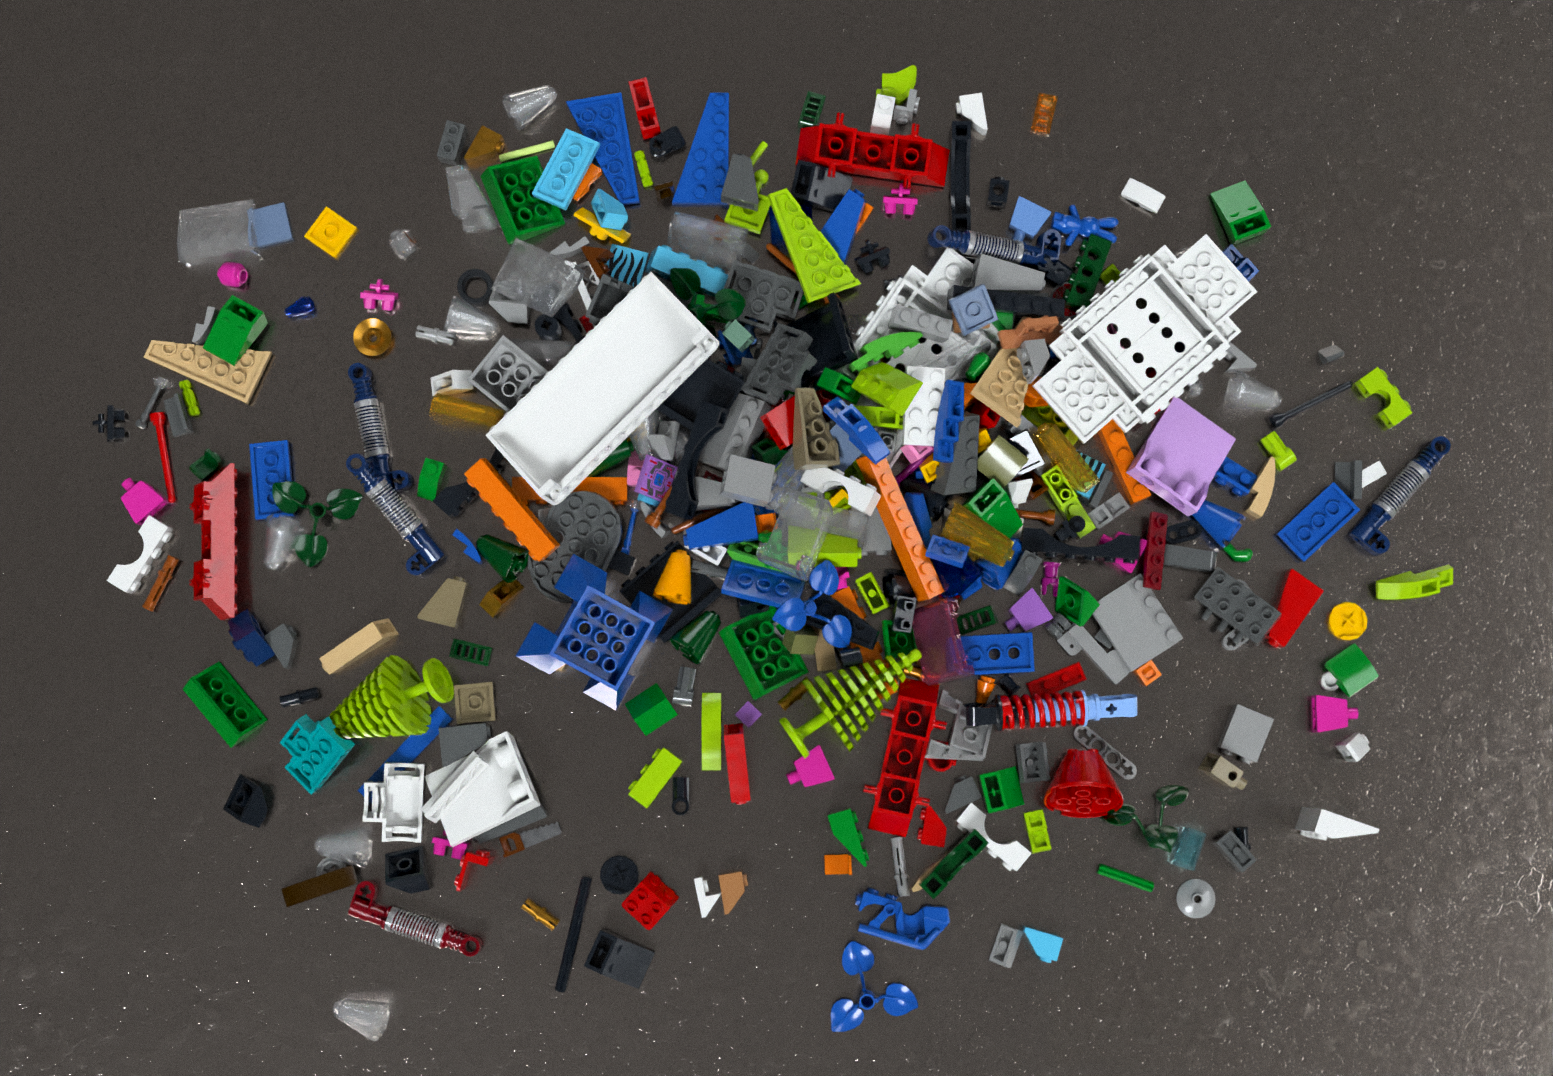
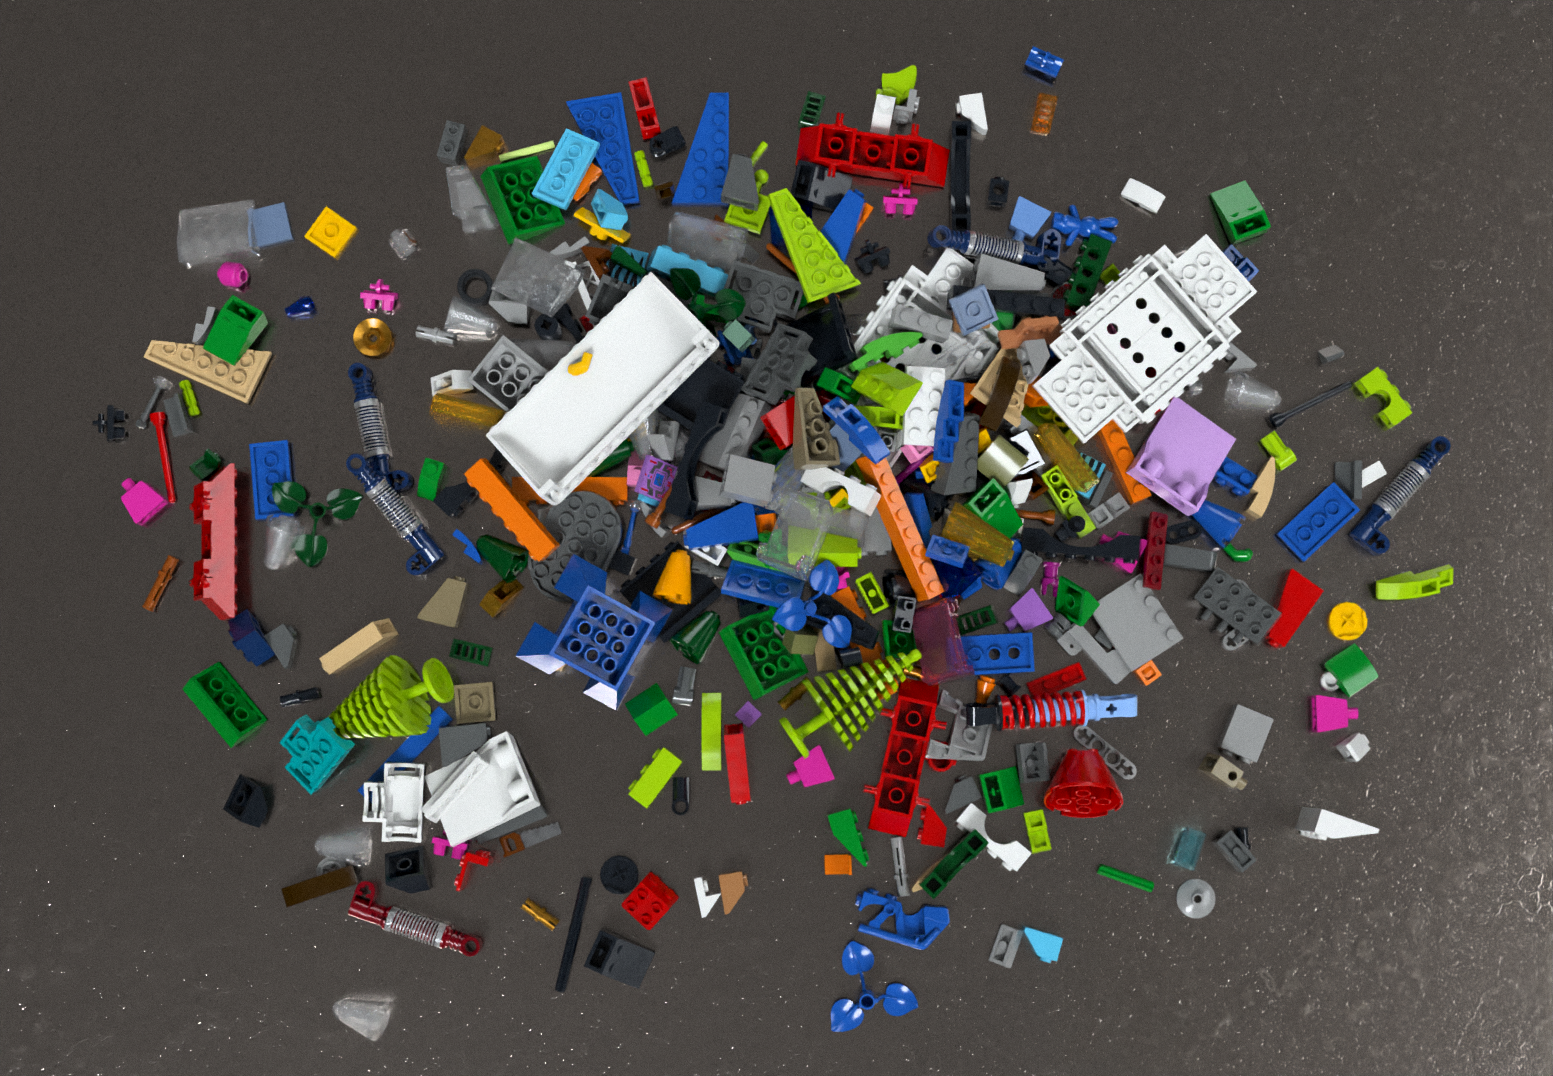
(154, 536): white arch -> none
(528, 104): clear cone -> none
(582, 366): none -> yellow arm
(624, 260): none -> dark green slope
(978, 366): green cone -> none
(1001, 394): none -> dark brown slope
(1044, 62): none -> blue hips
(1156, 835): dark green plant -> none

